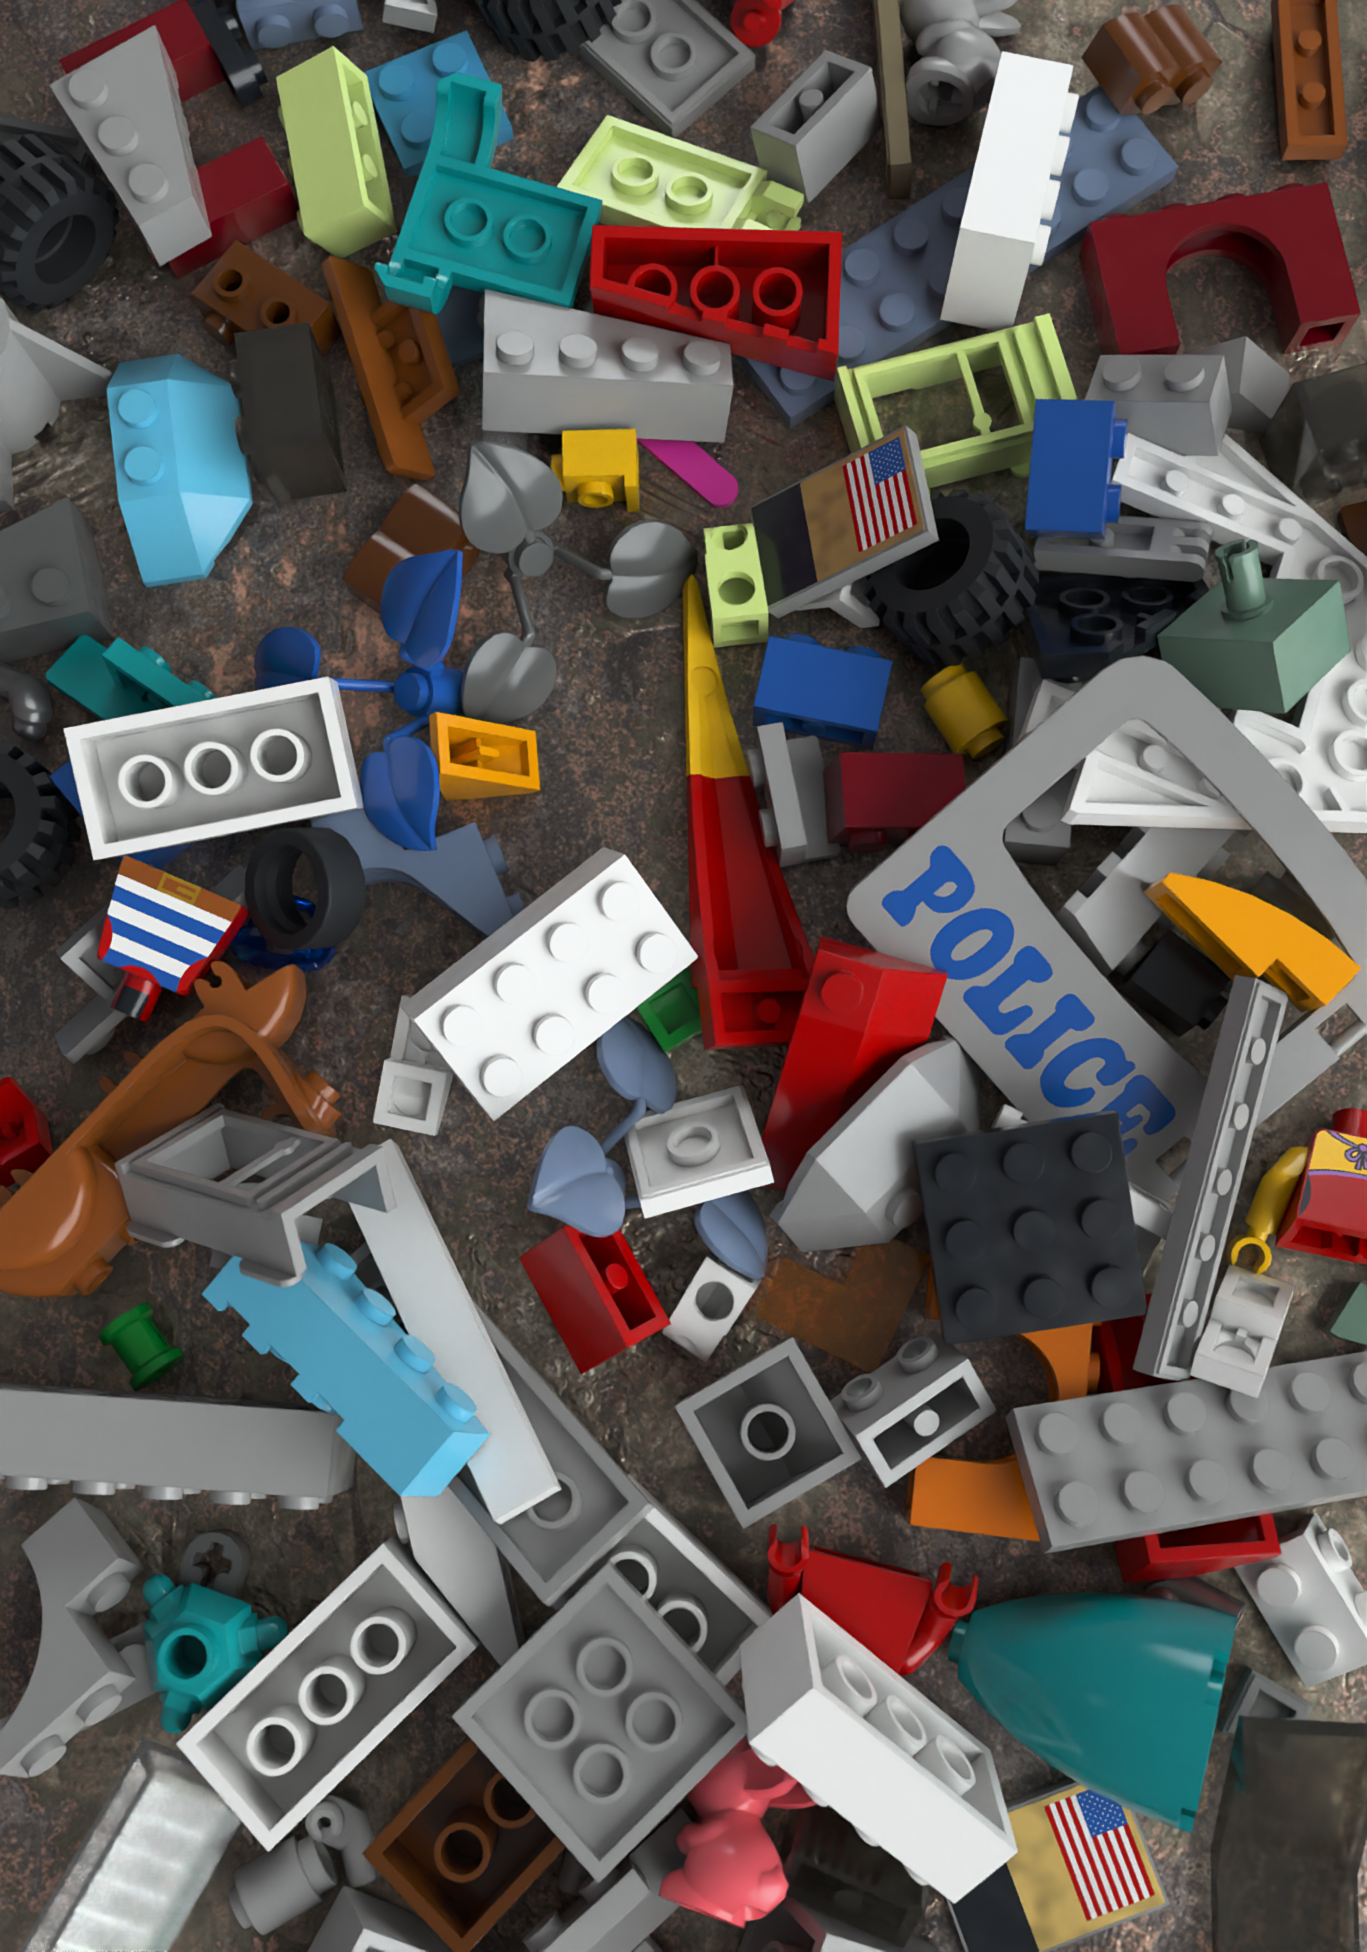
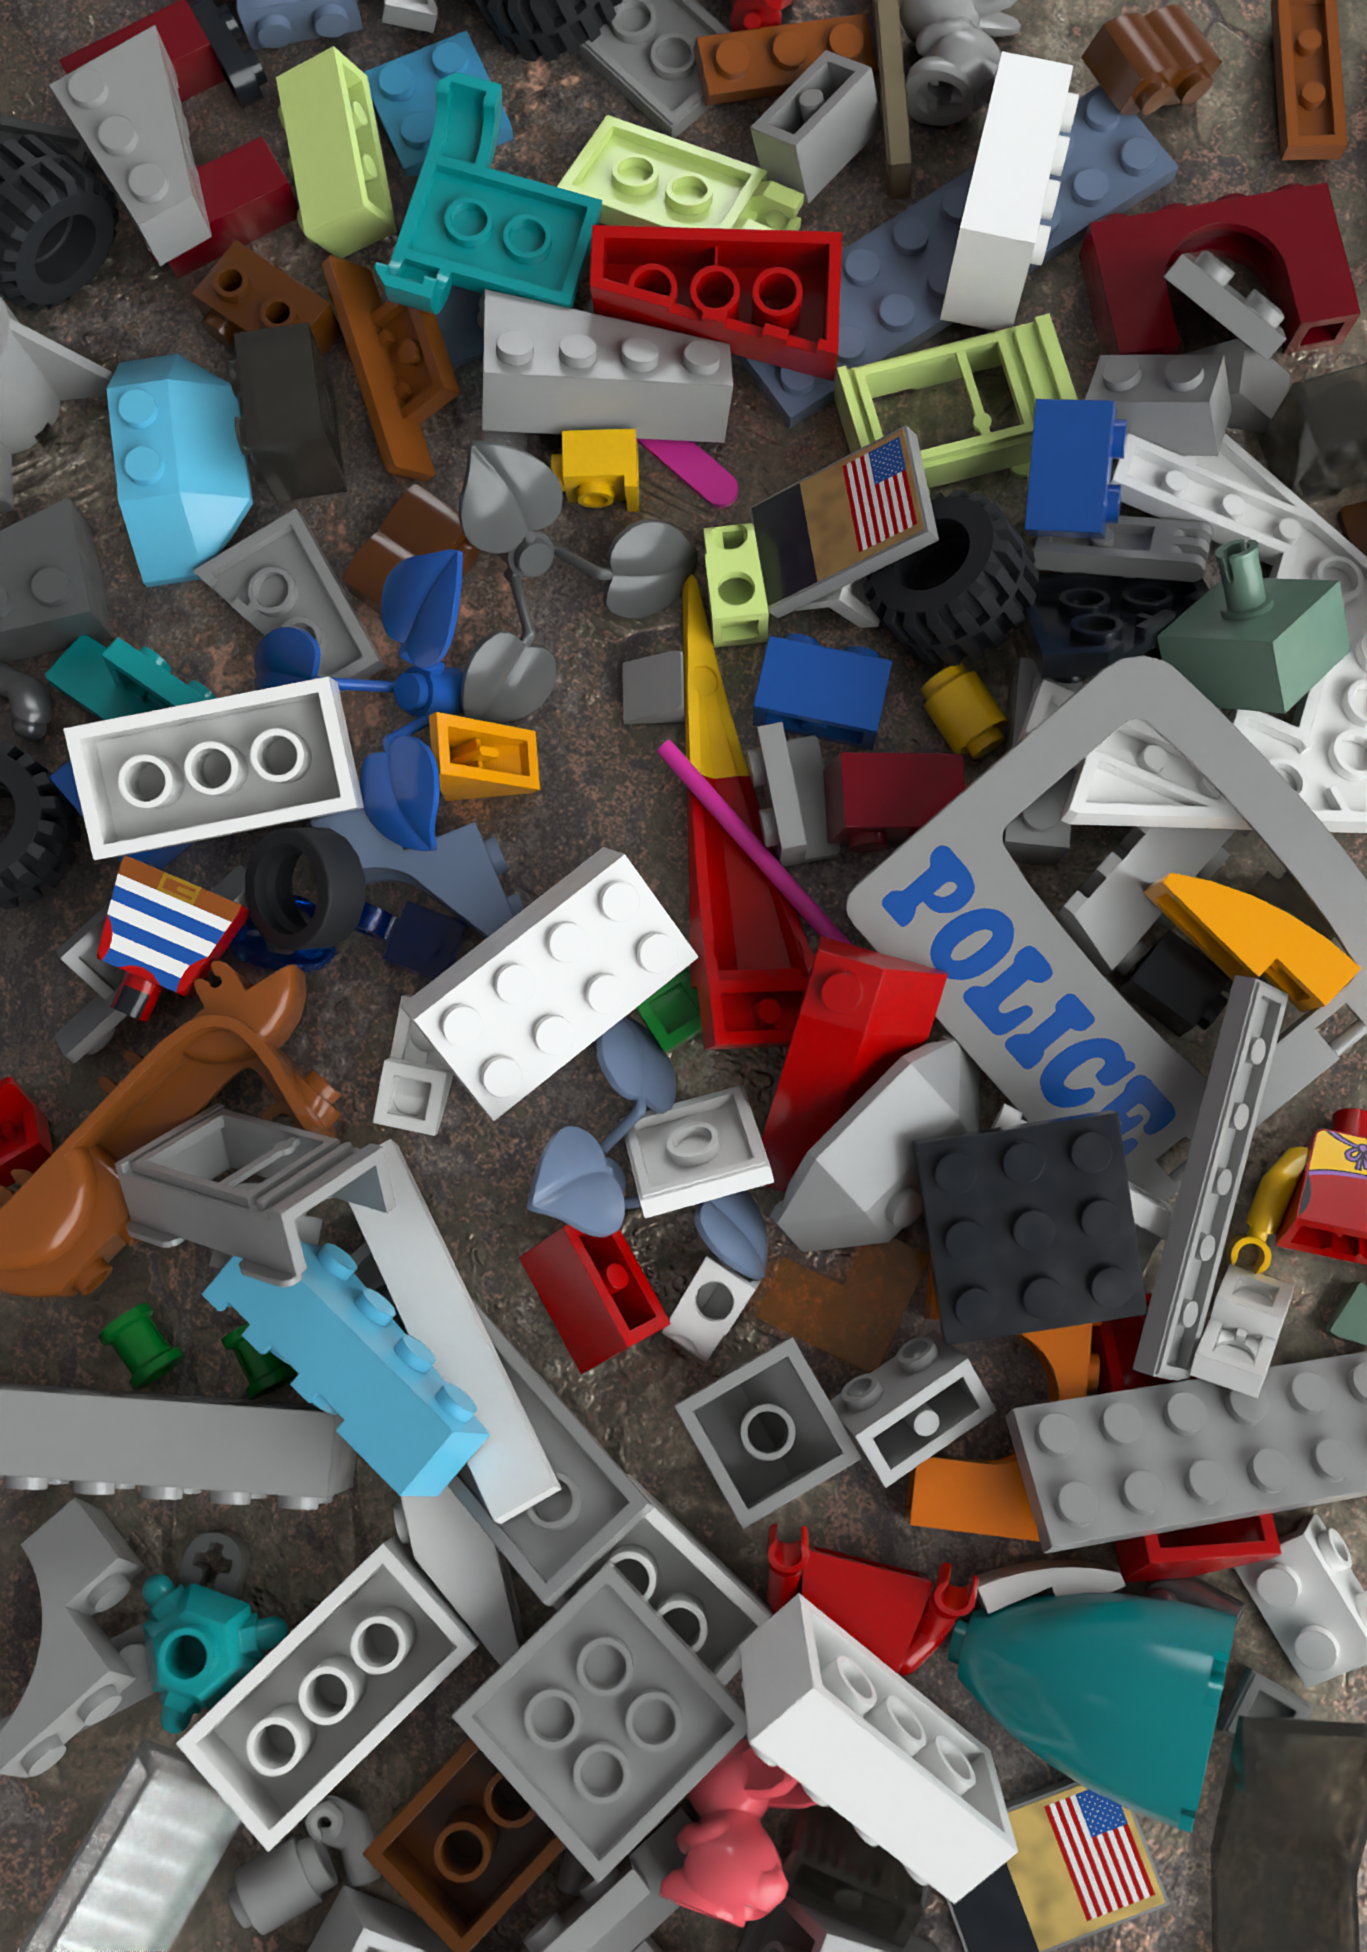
(262, 1371): none -> green bush
(286, 581): none -> light grey wing
(418, 940): none -> clear blue plate
(654, 689): none -> light grey slope
(749, 842): none -> dark pink axle
(774, 57): none -> dark orange plate
(1058, 1576): none -> white slope
(1250, 318): none -> light grey plate

